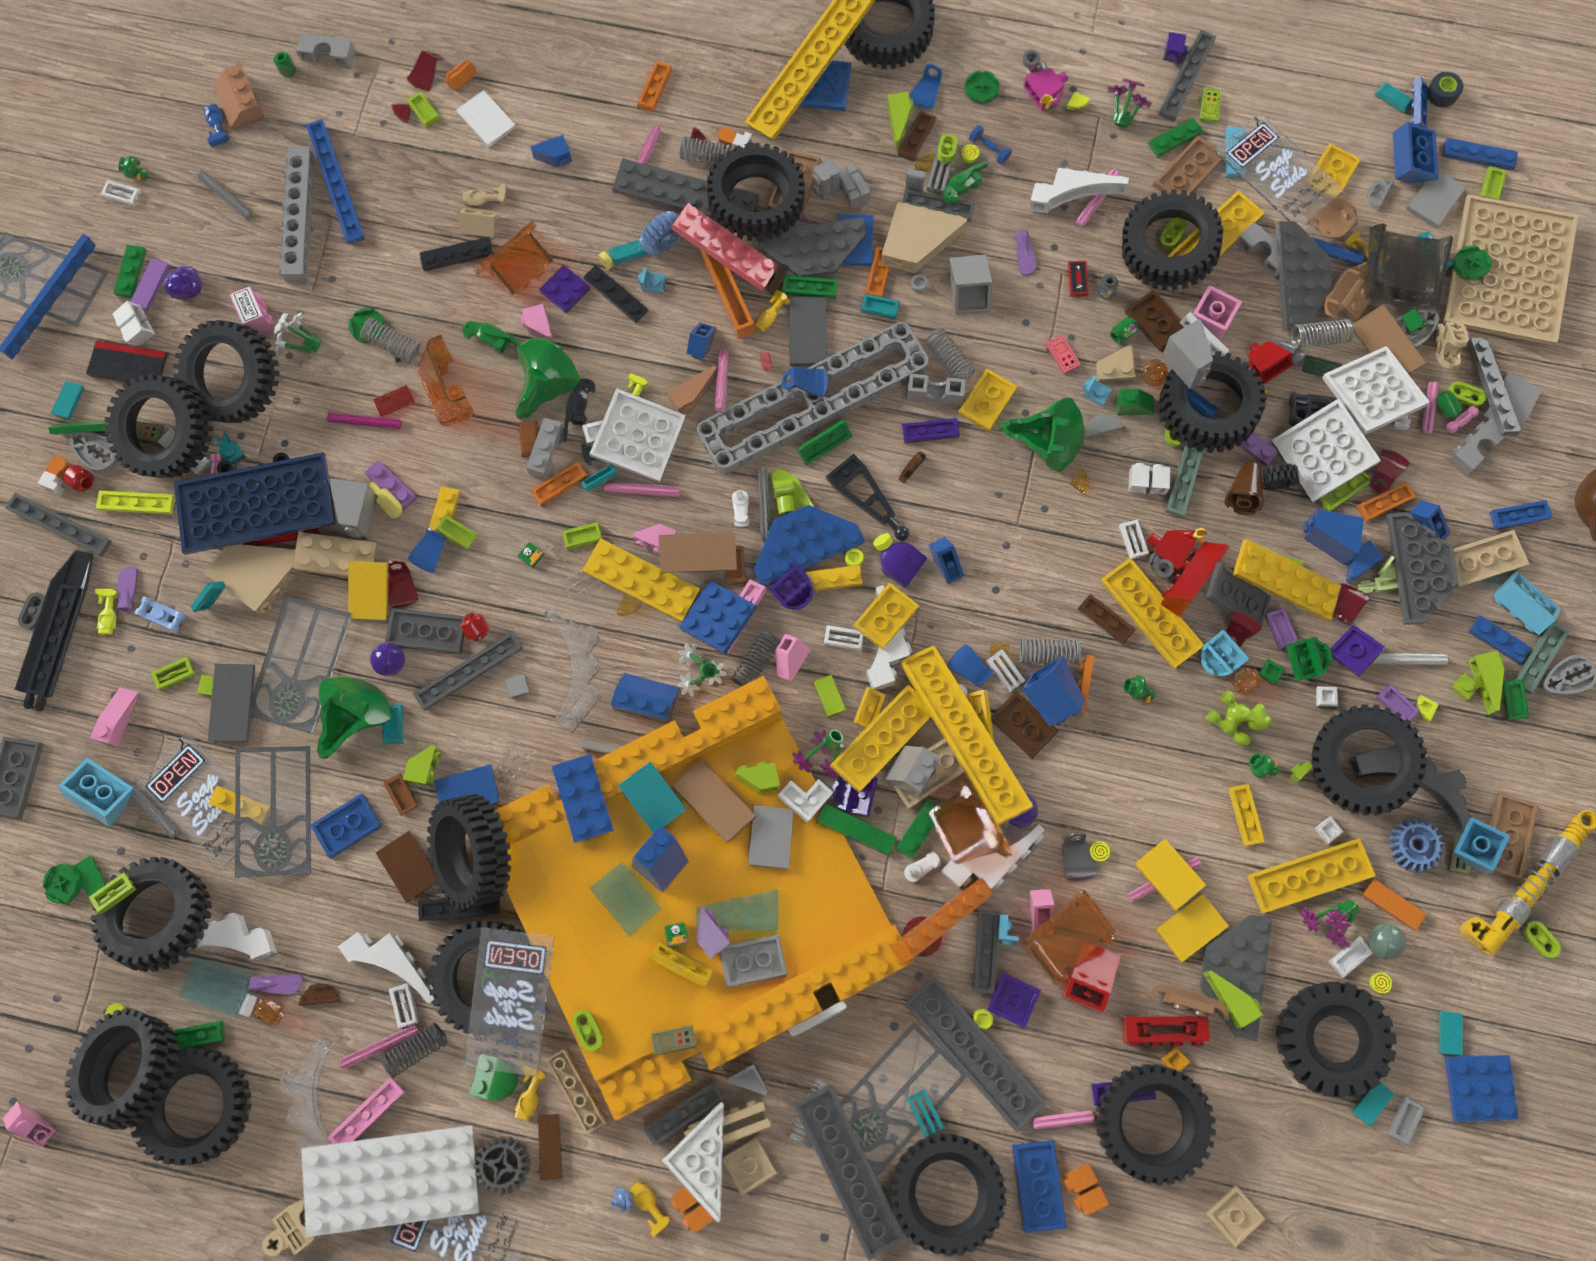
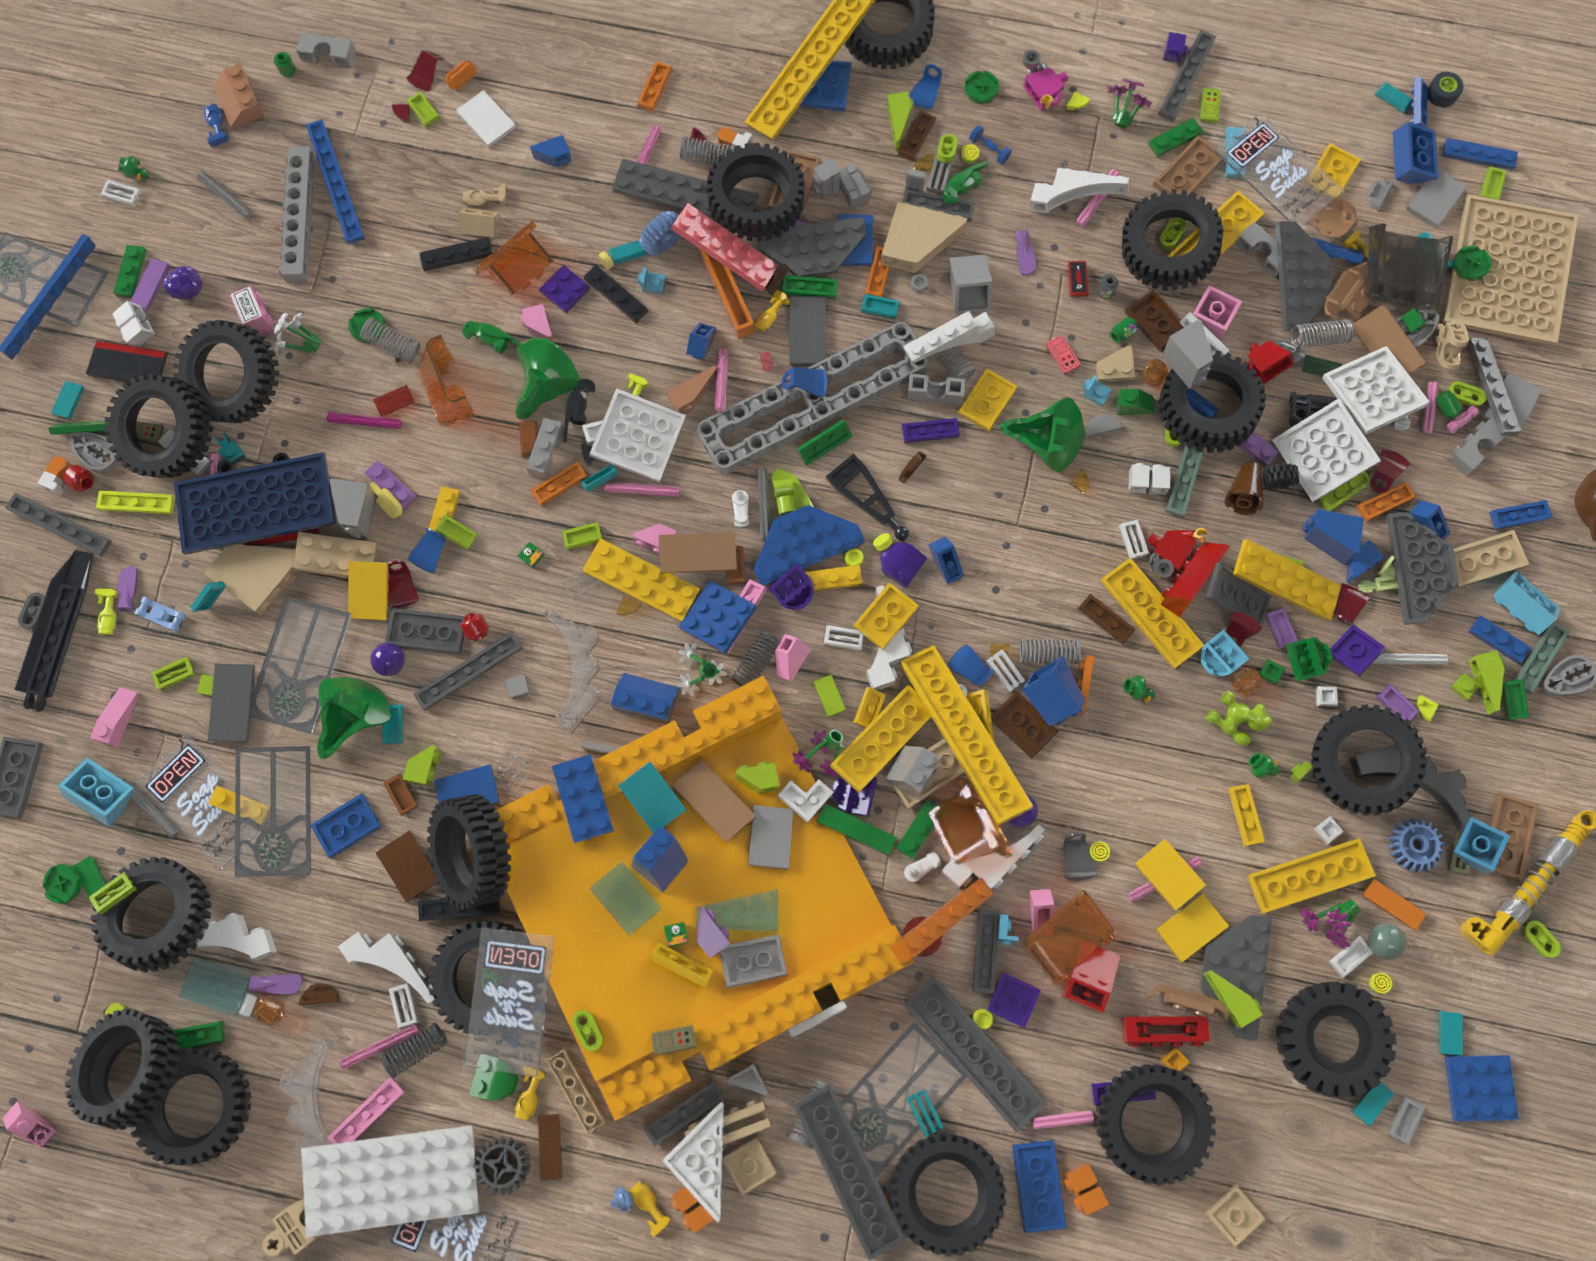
(956, 332): none -> white arch

